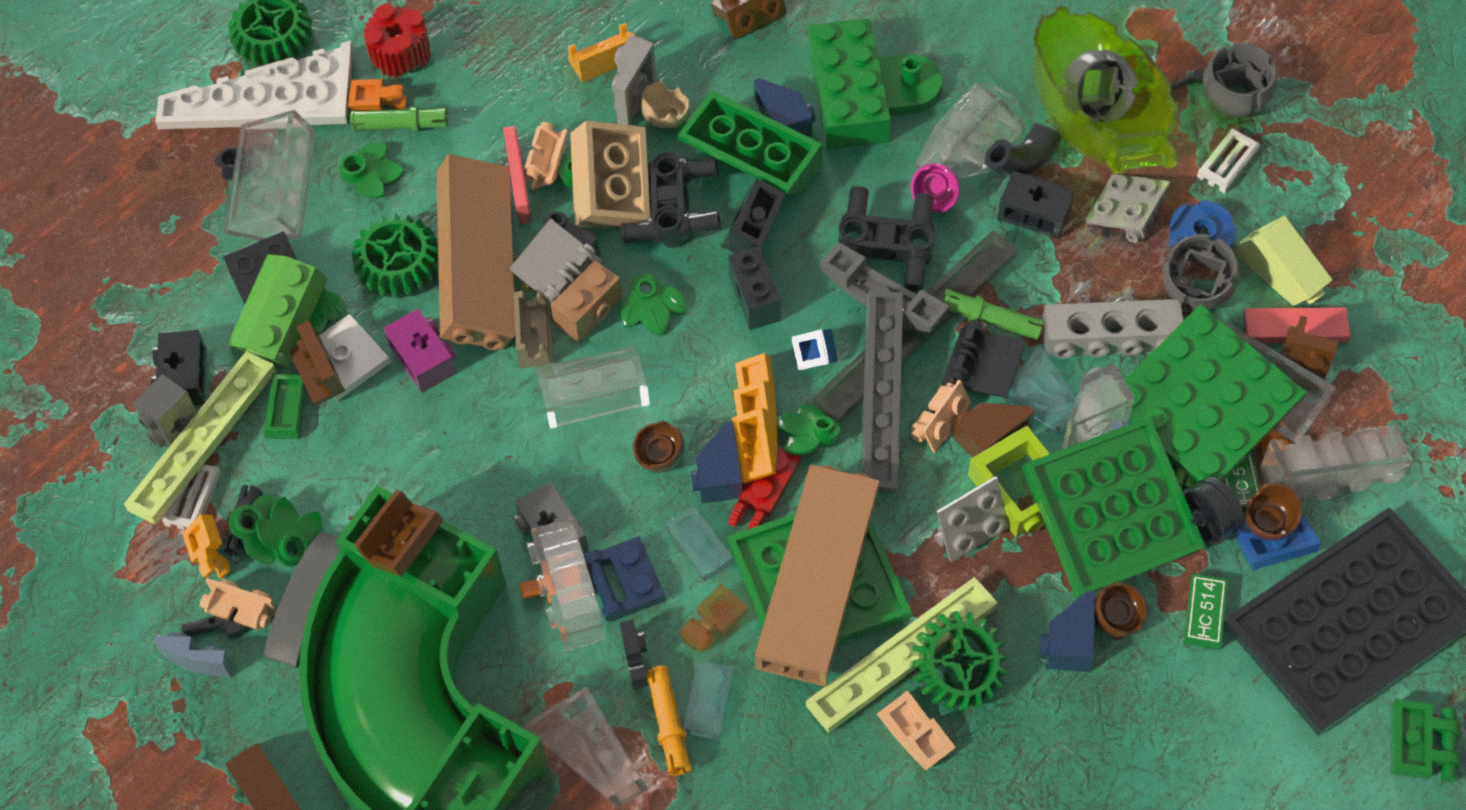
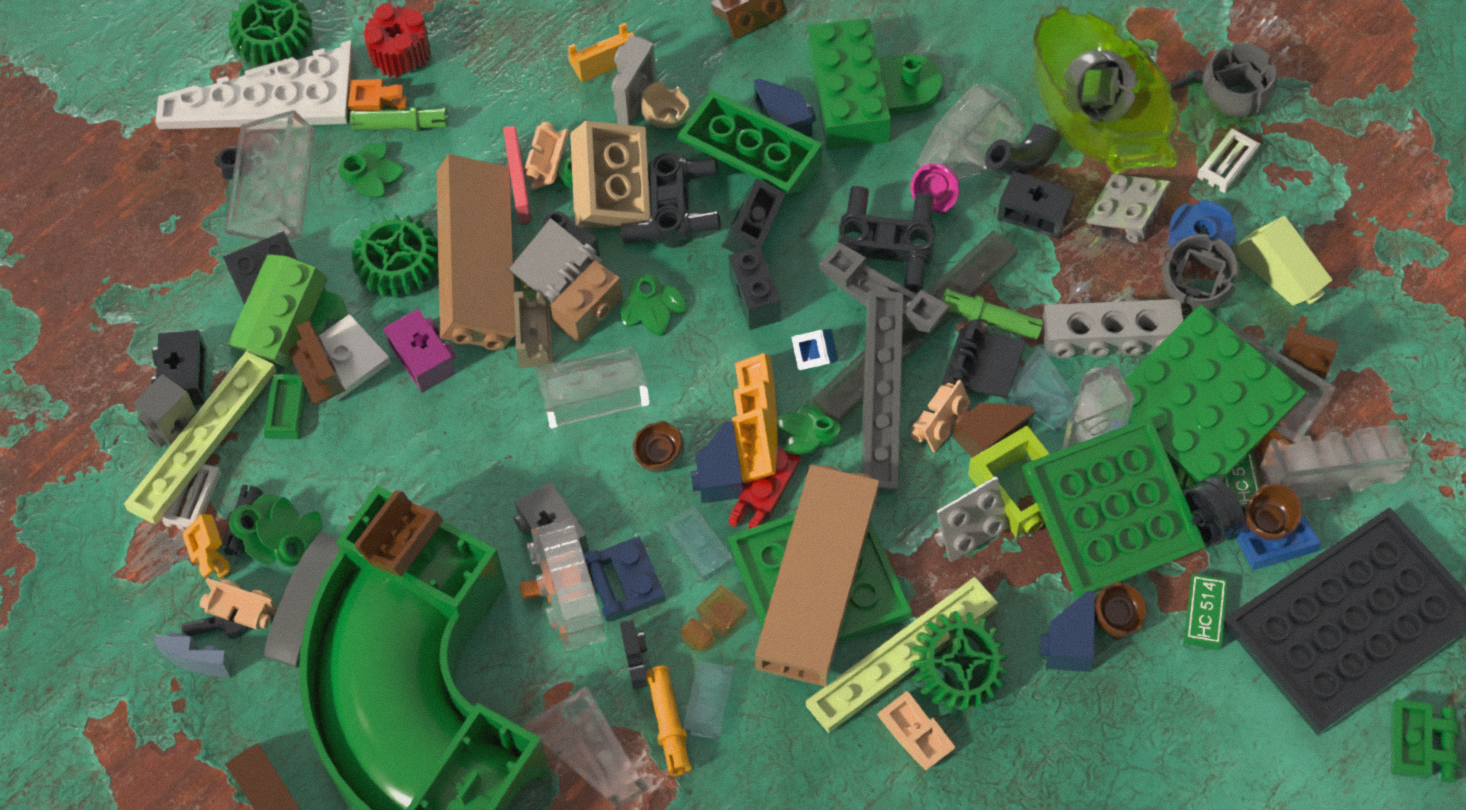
(1272, 324): coral tile -> none

